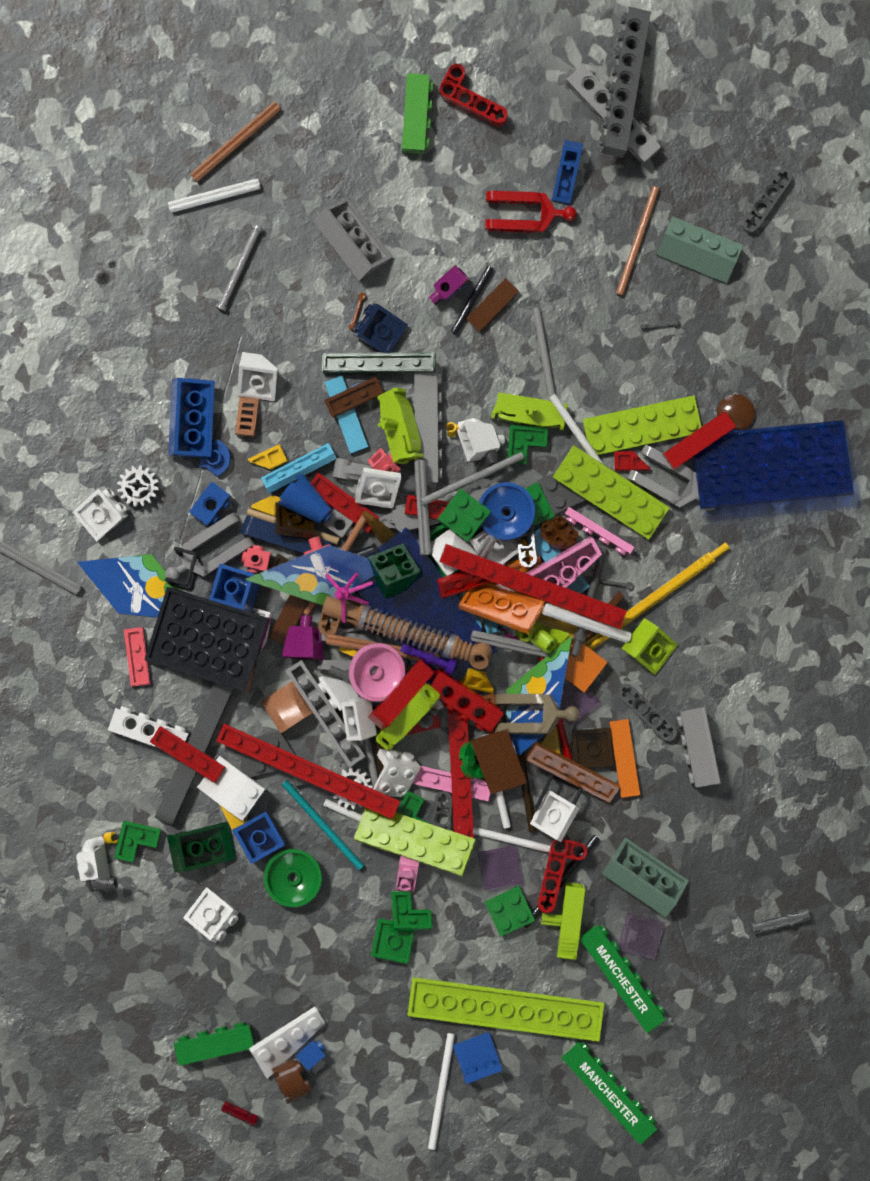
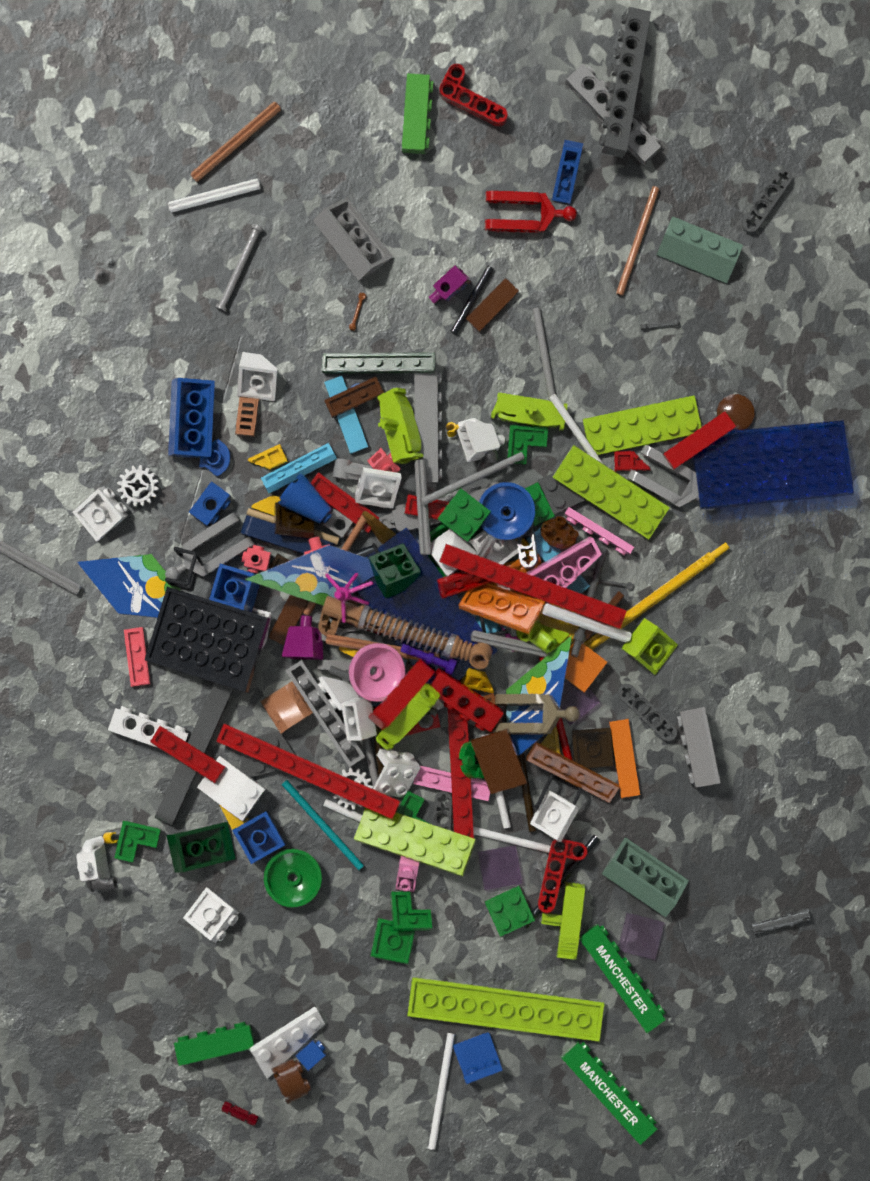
(379, 328): dark blue plate -> none

